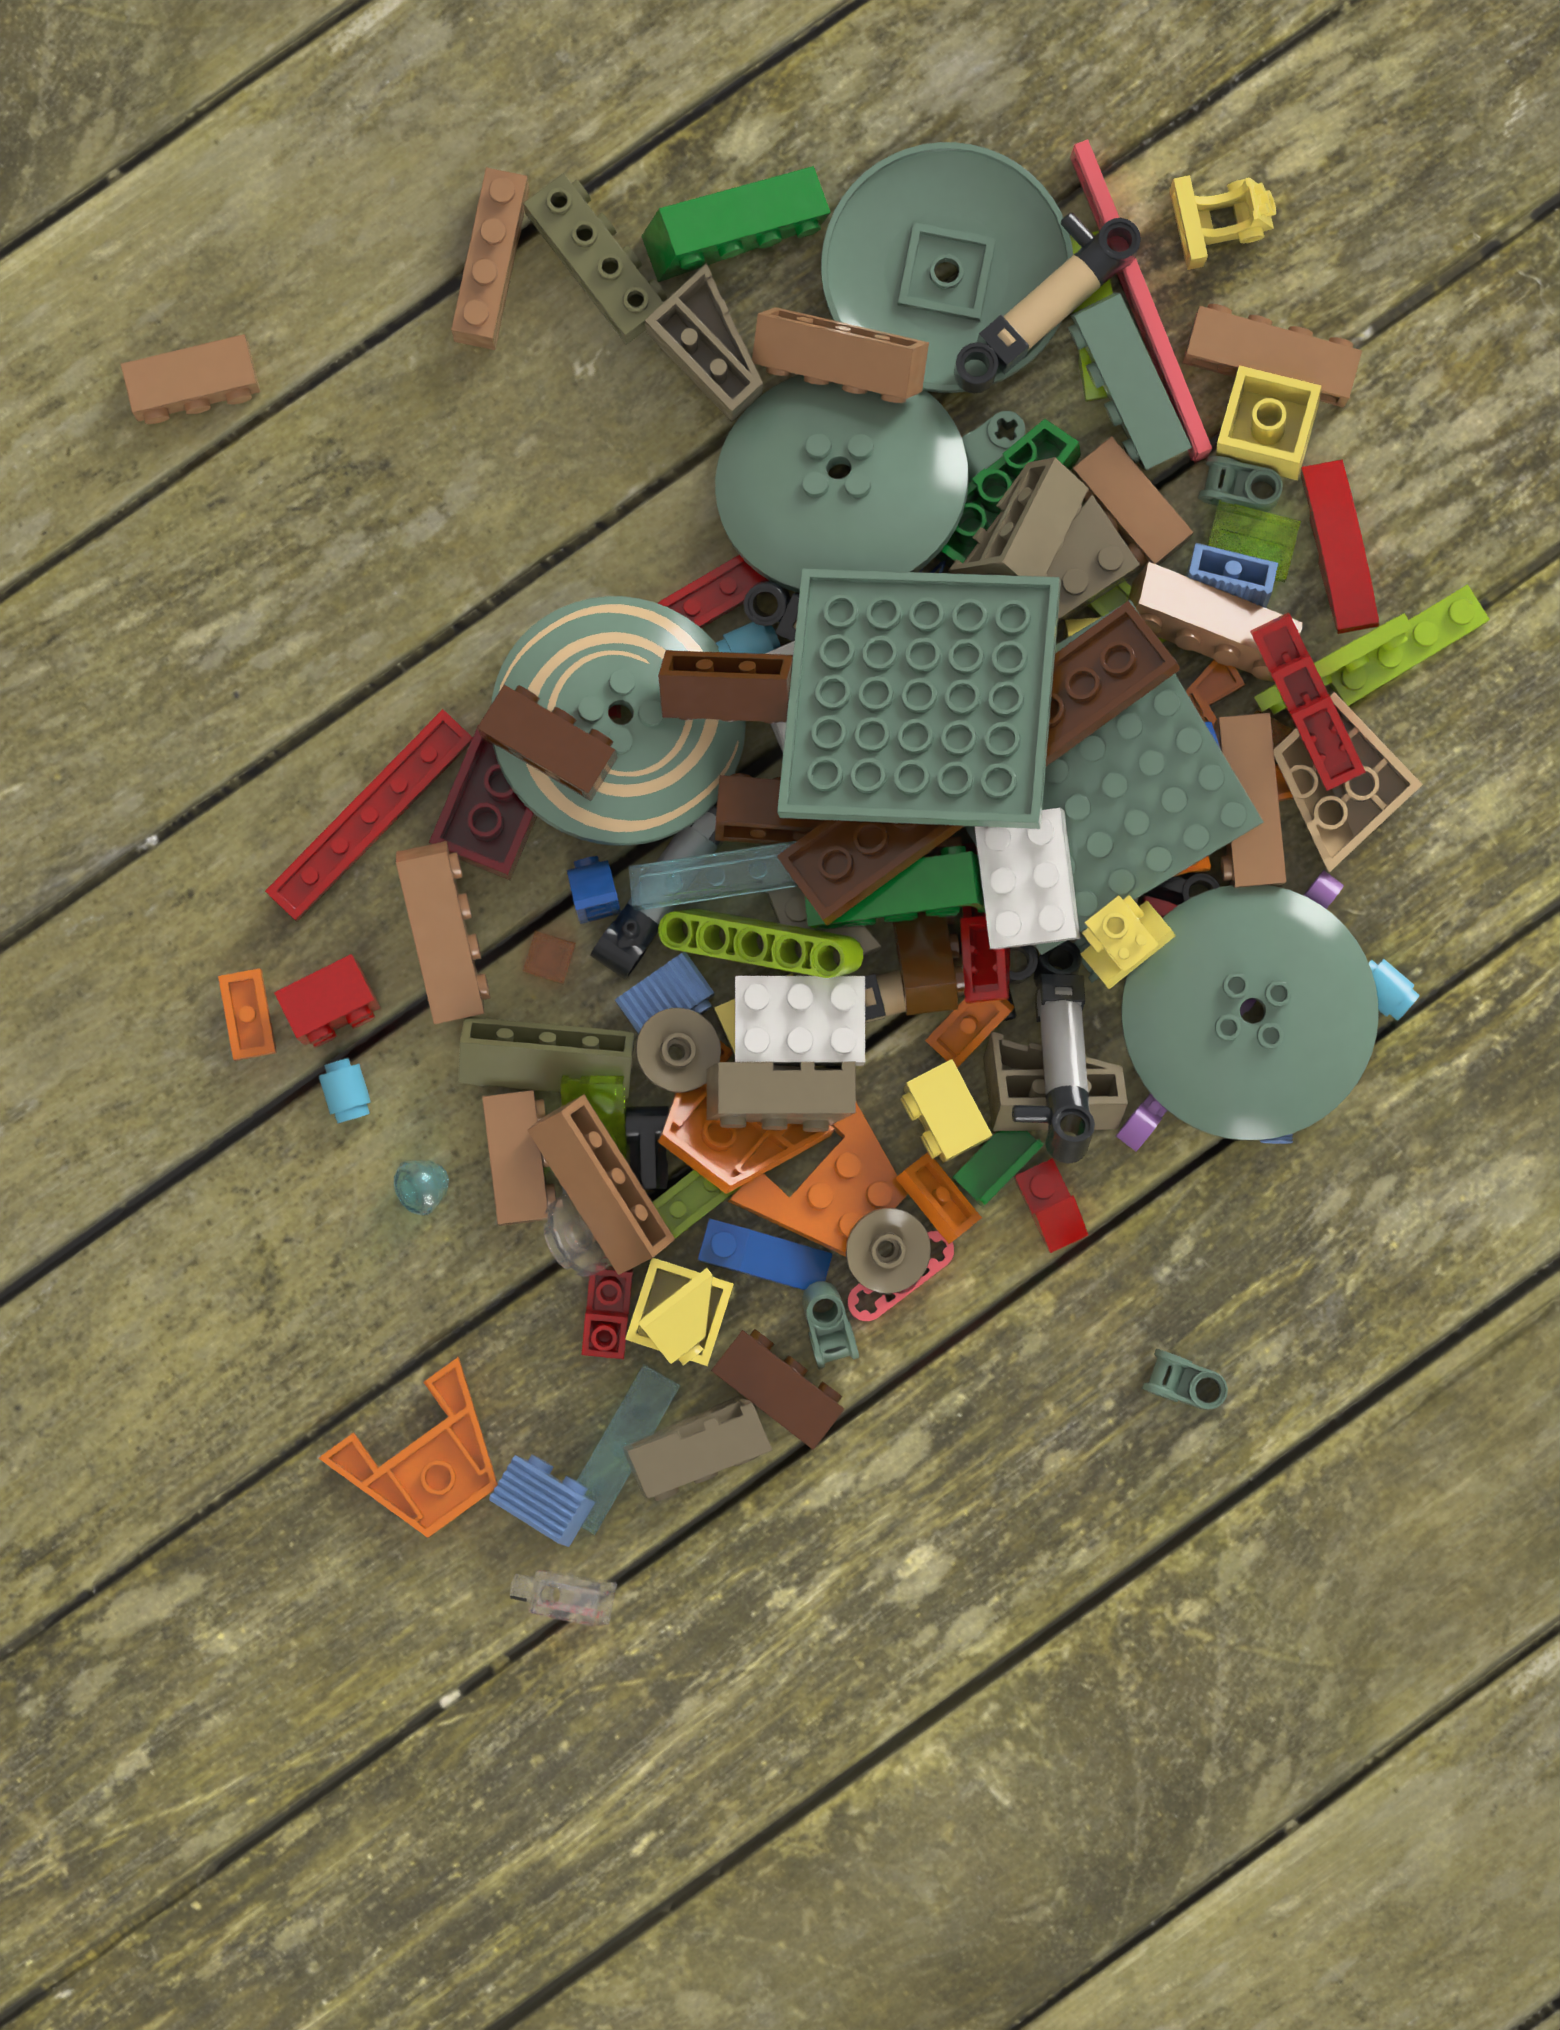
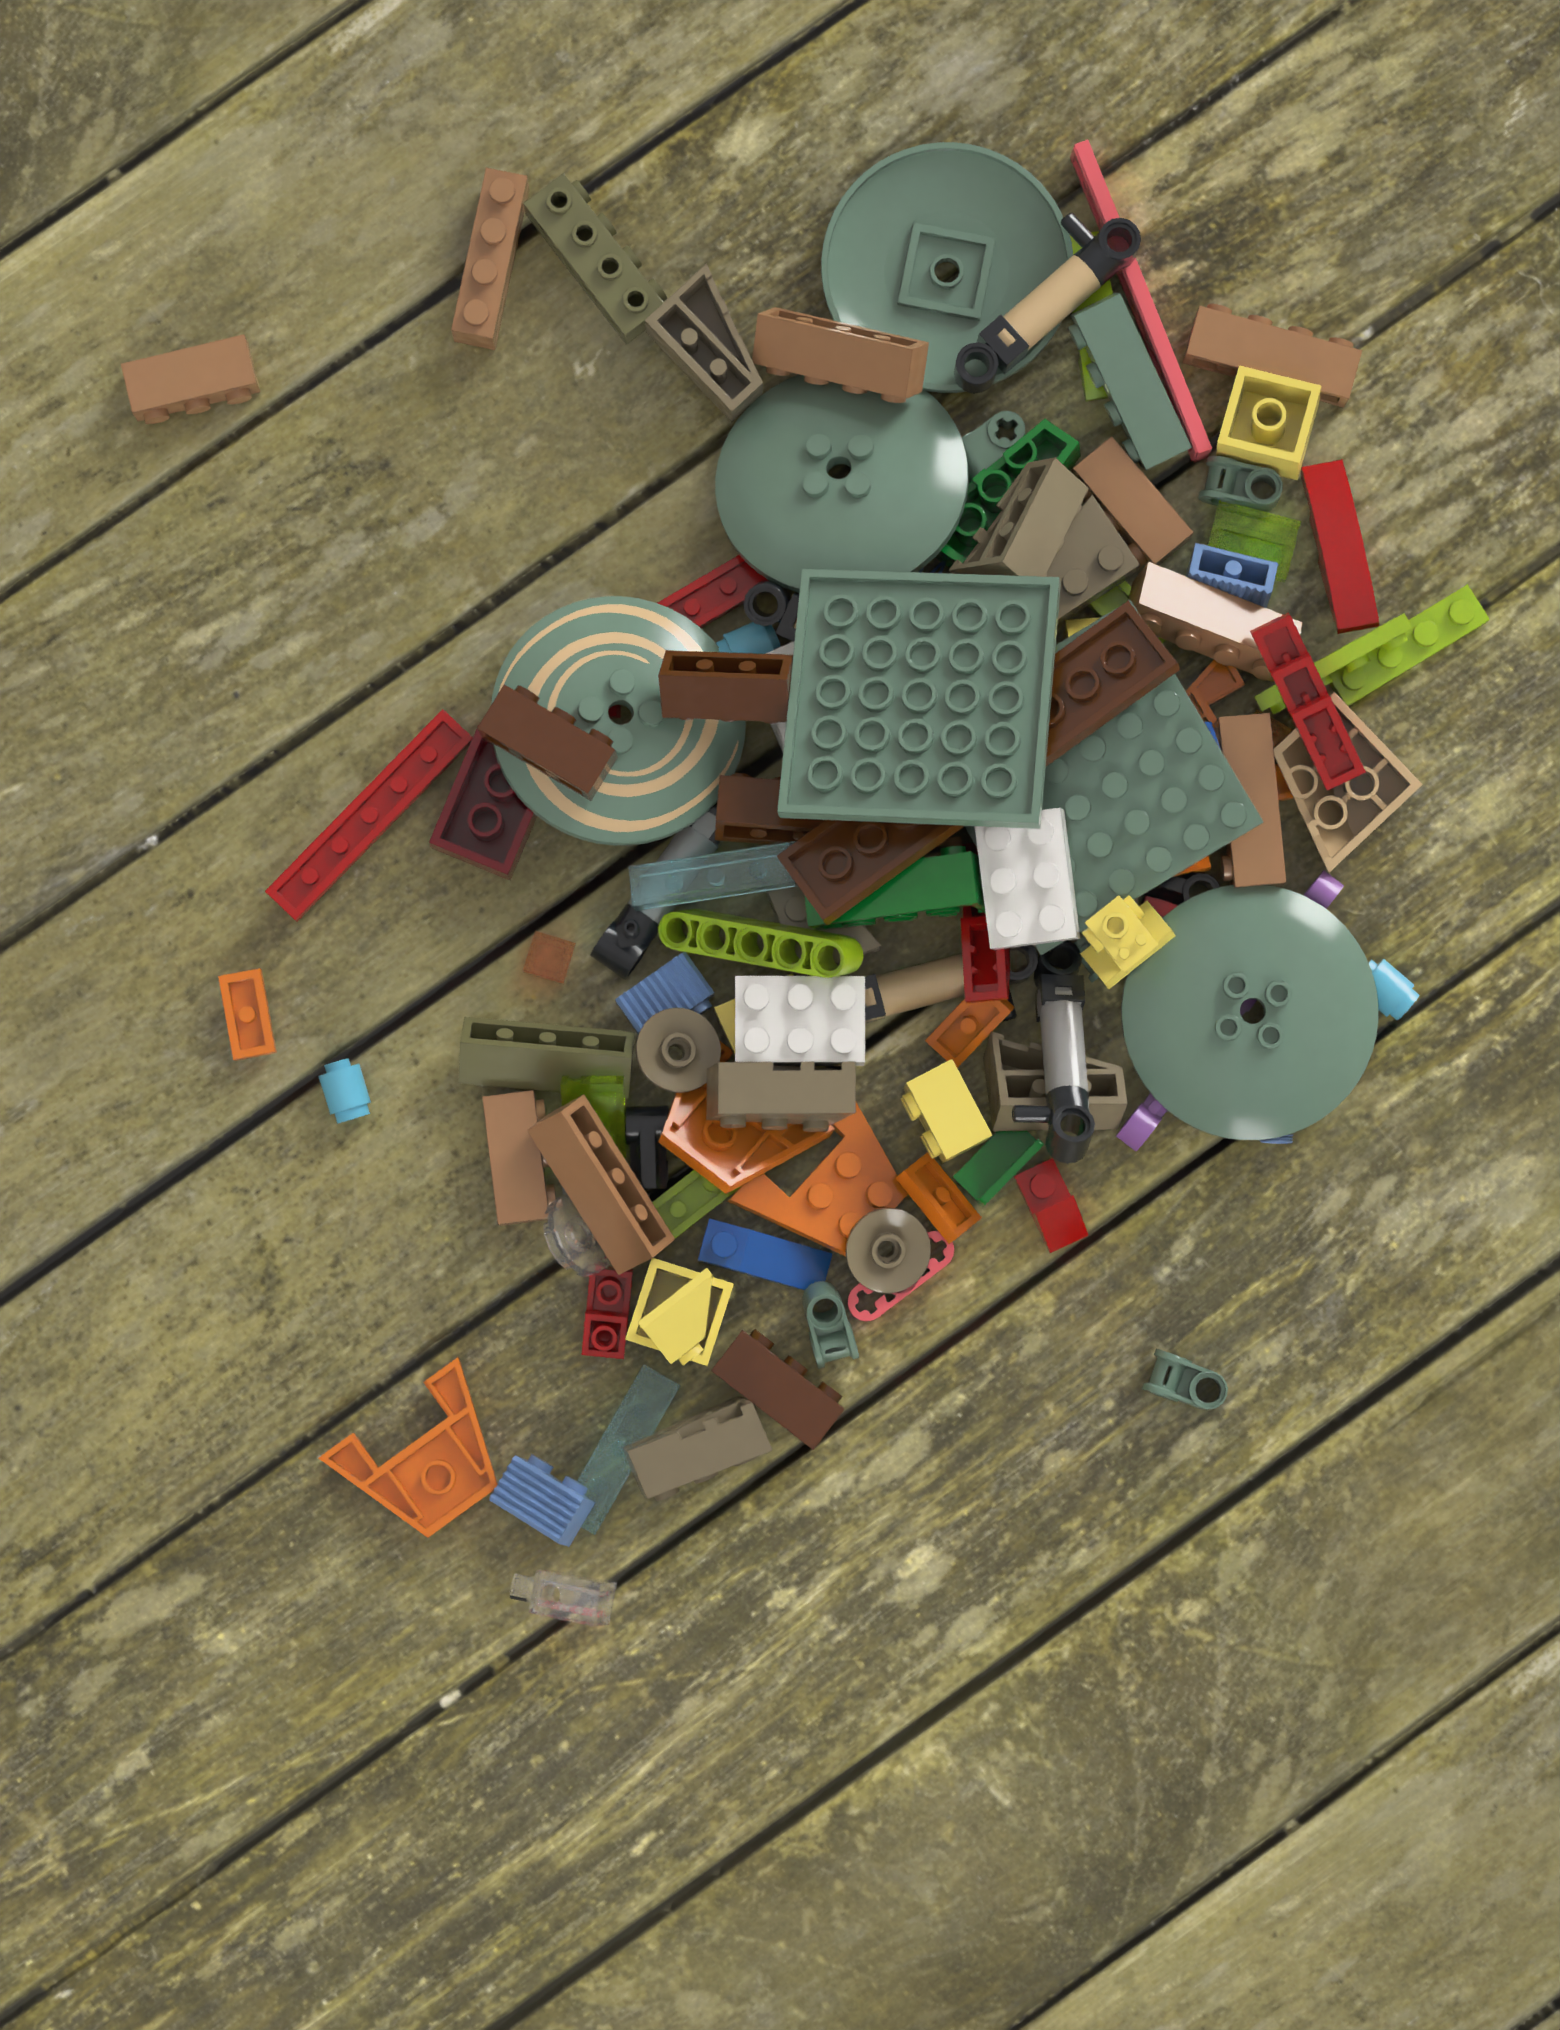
(328, 1001): red brick -> none
(420, 1185): clear light blue cone -> none
(441, 933): medium nougat brick -> none
(593, 889): blue slope -> none
(734, 222): green wedge -> none
(927, 964): reddish brown brick -> none
(1251, 209): light yellow tile -> none

